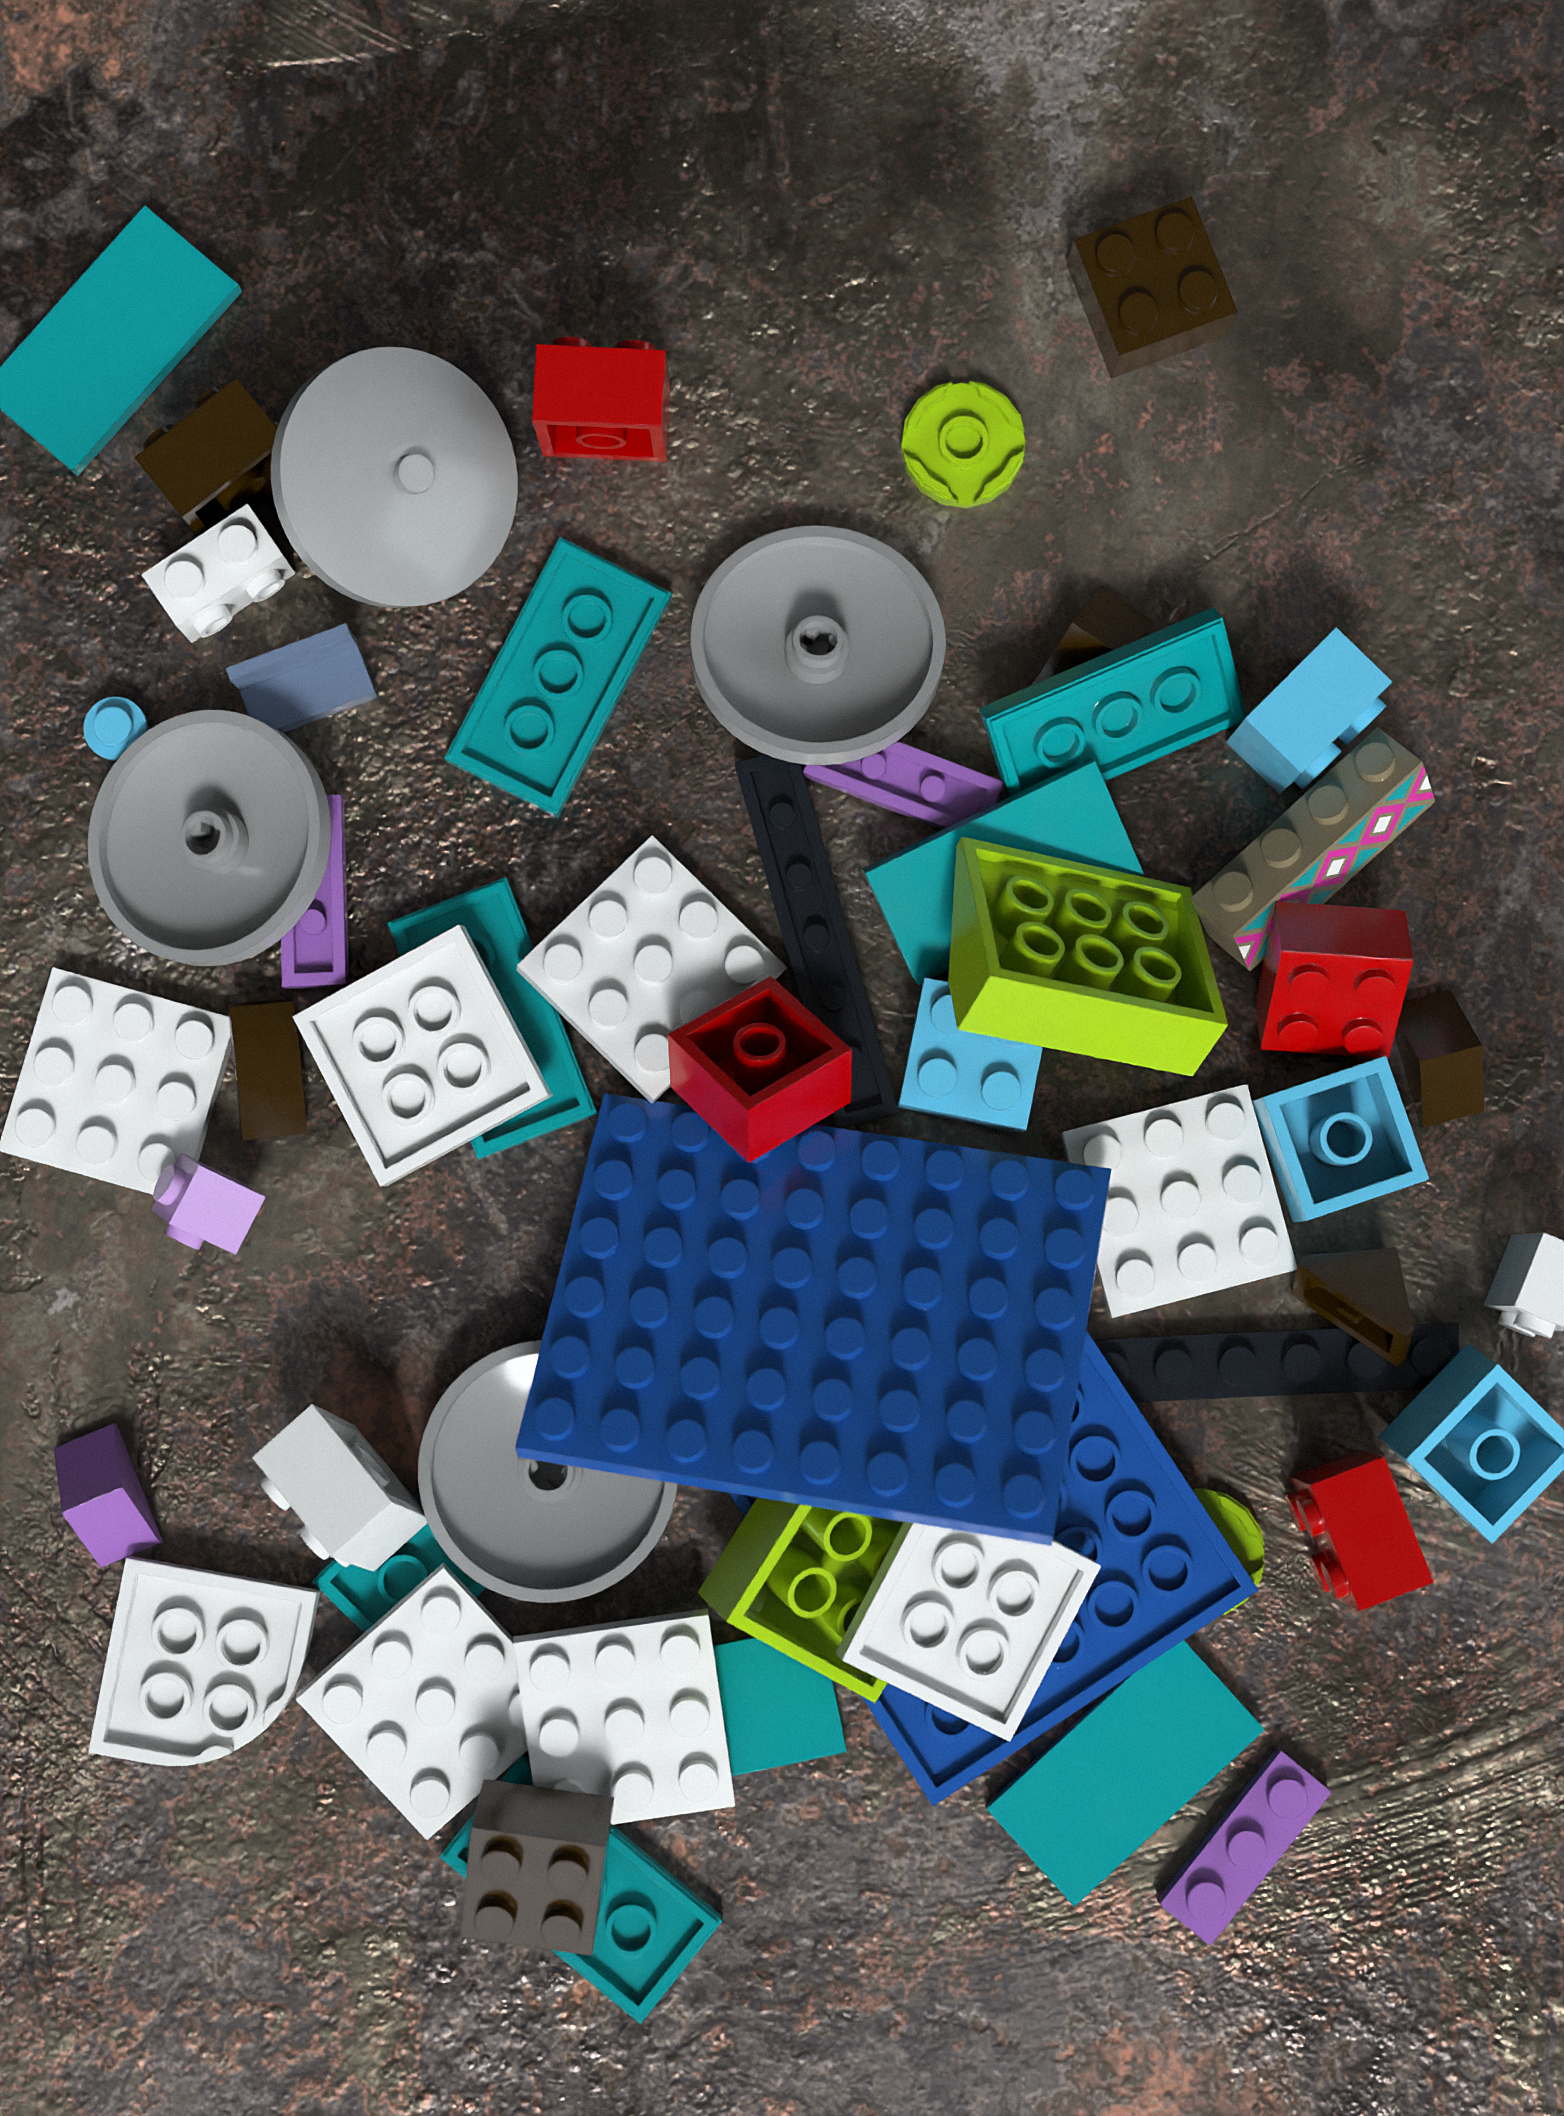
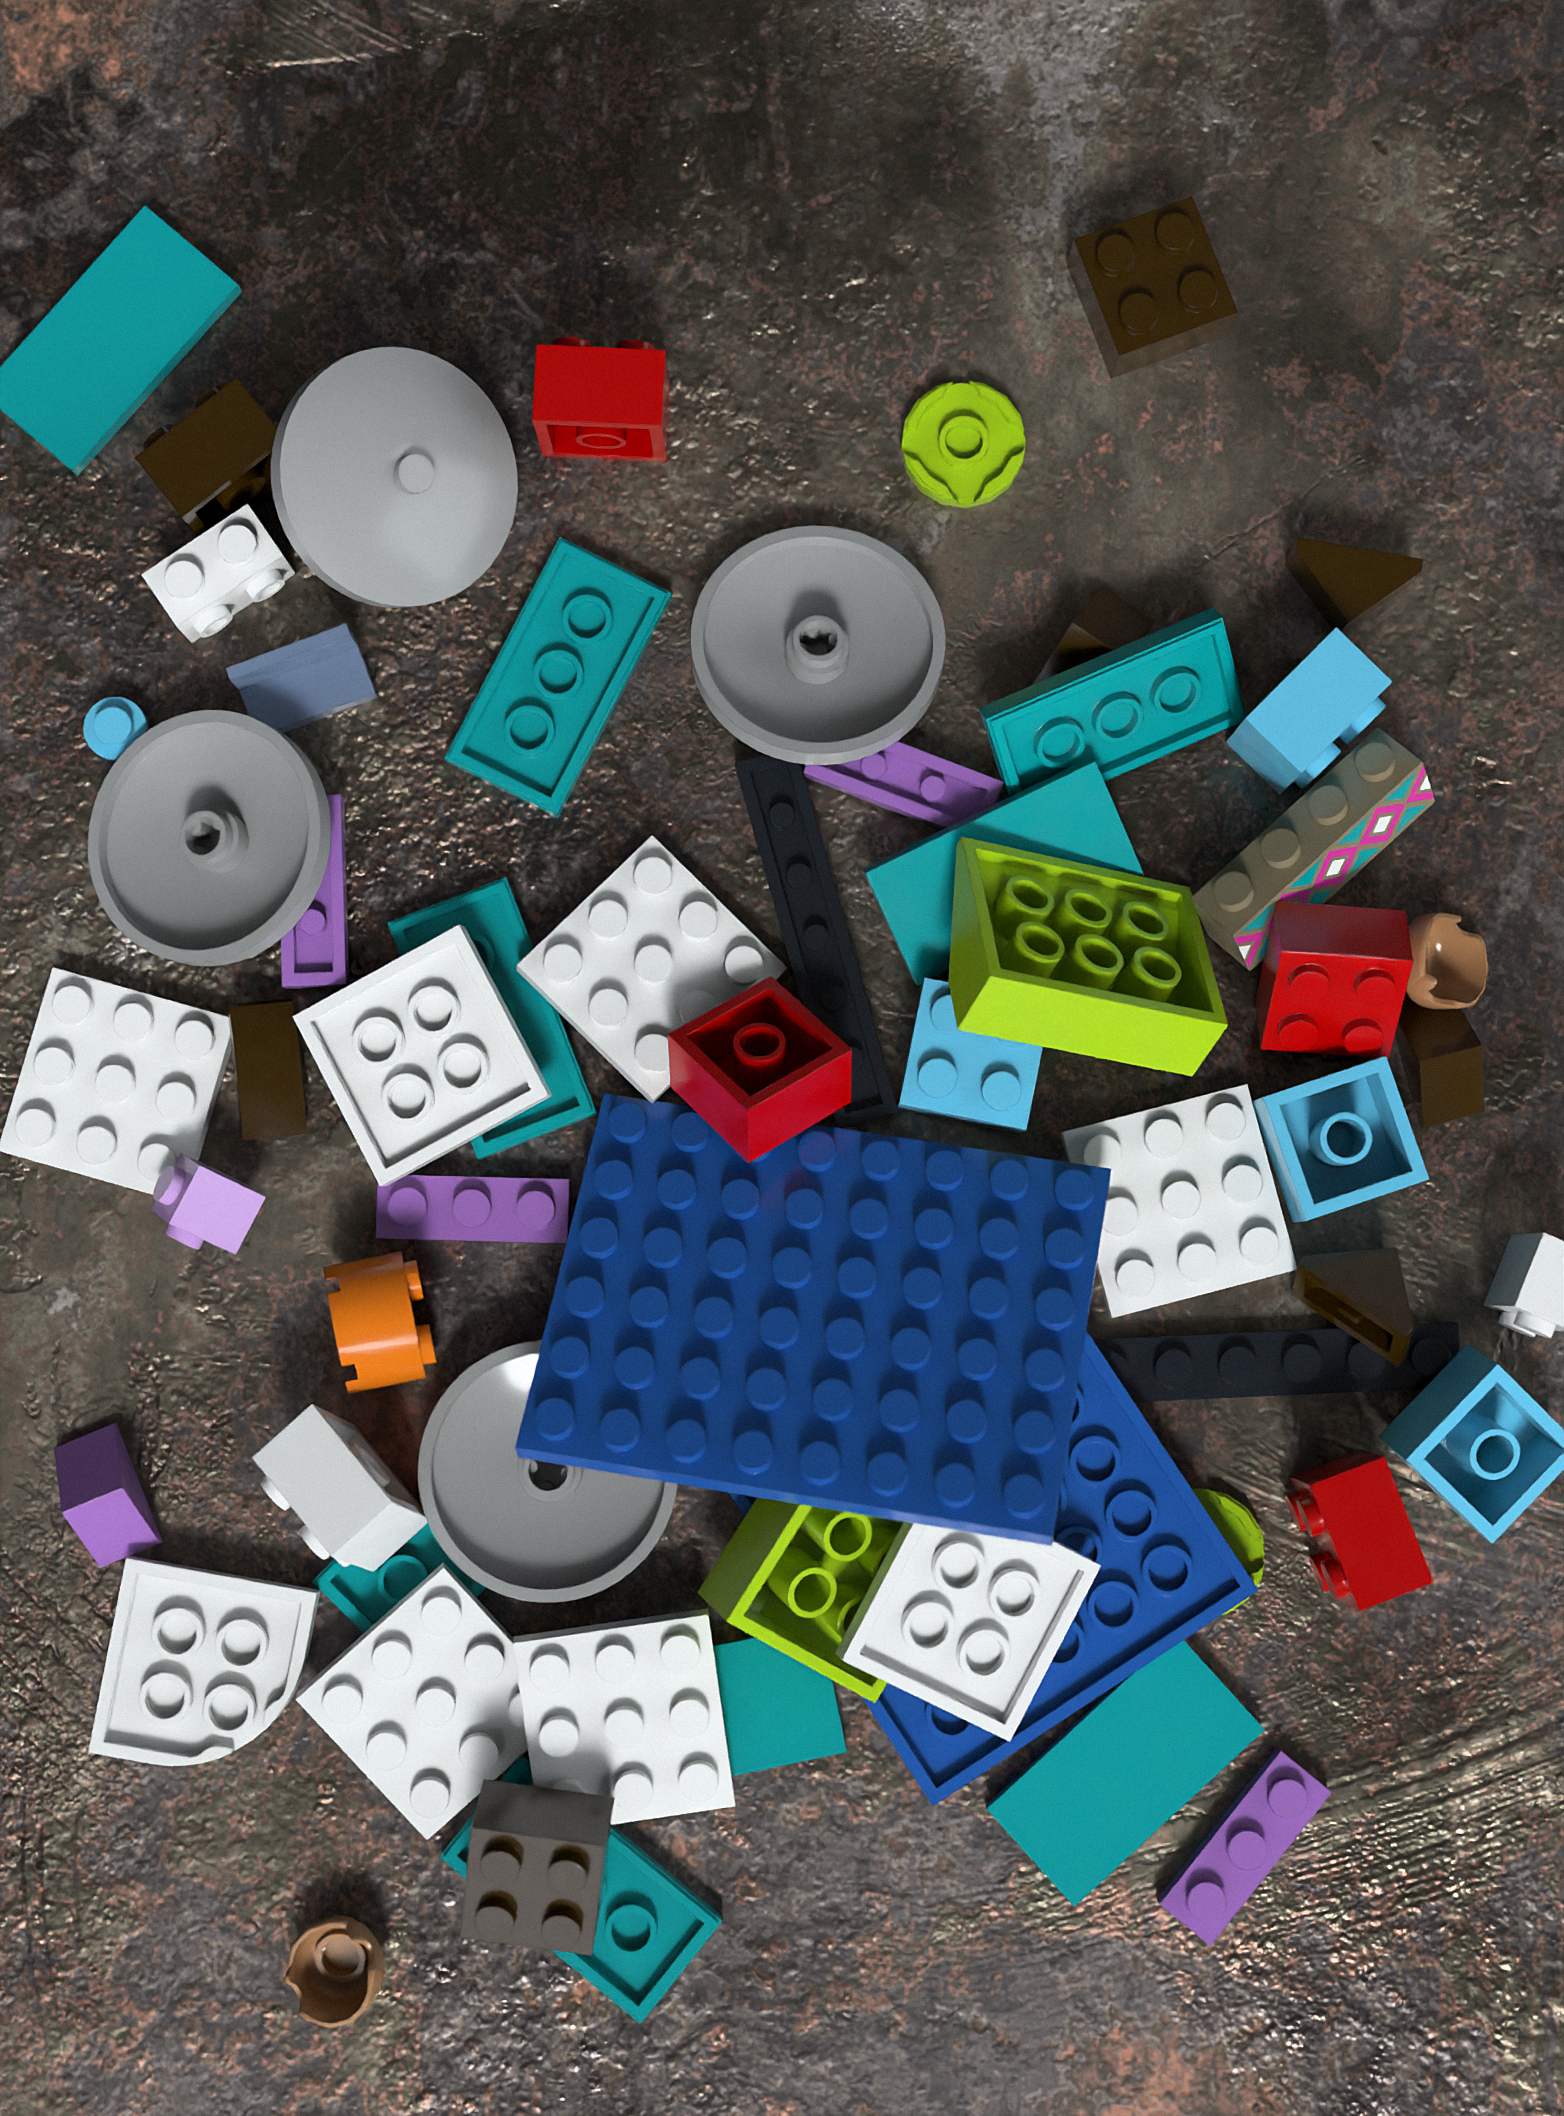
(335, 1970): none -> medium nougat hair
(377, 1321): none -> orange brick
(474, 1209): none -> medium lavender plate
(1348, 580): none -> dark brown slope
(1447, 963): none -> medium nougat hair

